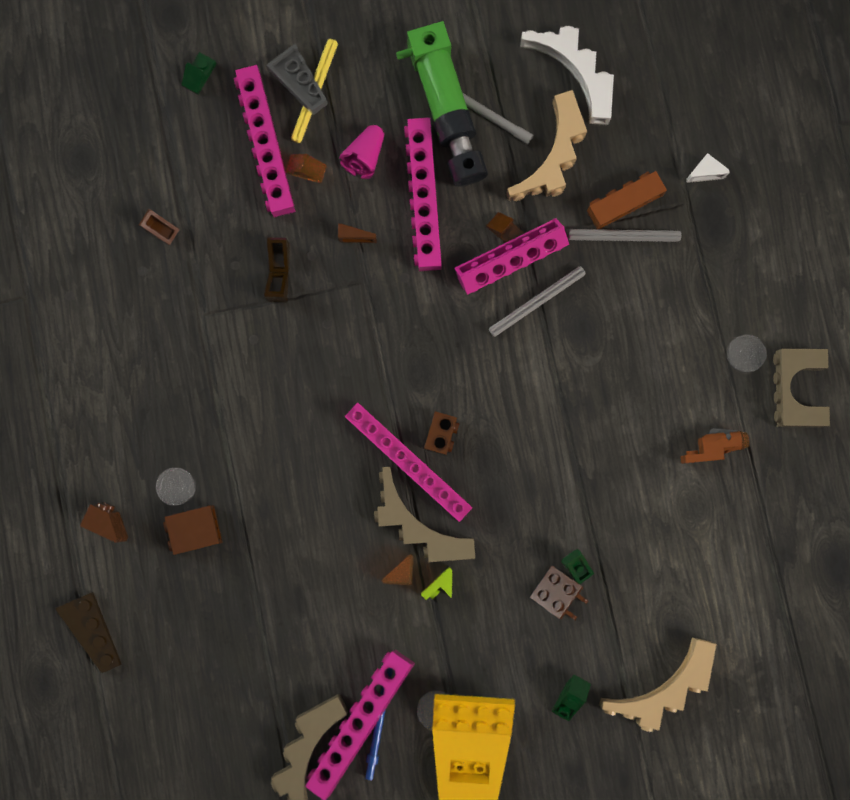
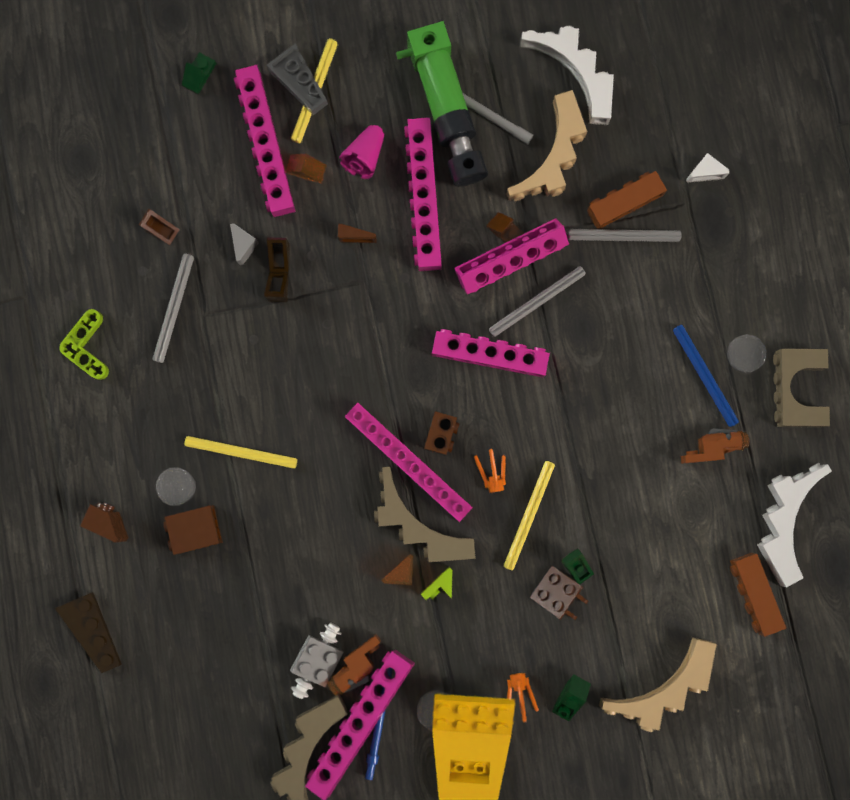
(78, 344): none -> lime beam
(173, 308): none -> light grey axle
(240, 452): none -> light yellow axle
(243, 243): none -> light grey slope
(316, 661): none -> light grey plate
(357, 668): none -> dark orange plate
(494, 484): none -> orange plant
(518, 682): none -> orange plant
(529, 515): none -> light yellow axle
(537, 368): none -> dark pink brick
(705, 376): none -> blue axle
(757, 594): none -> dark orange brick
(779, 549): none -> white arch

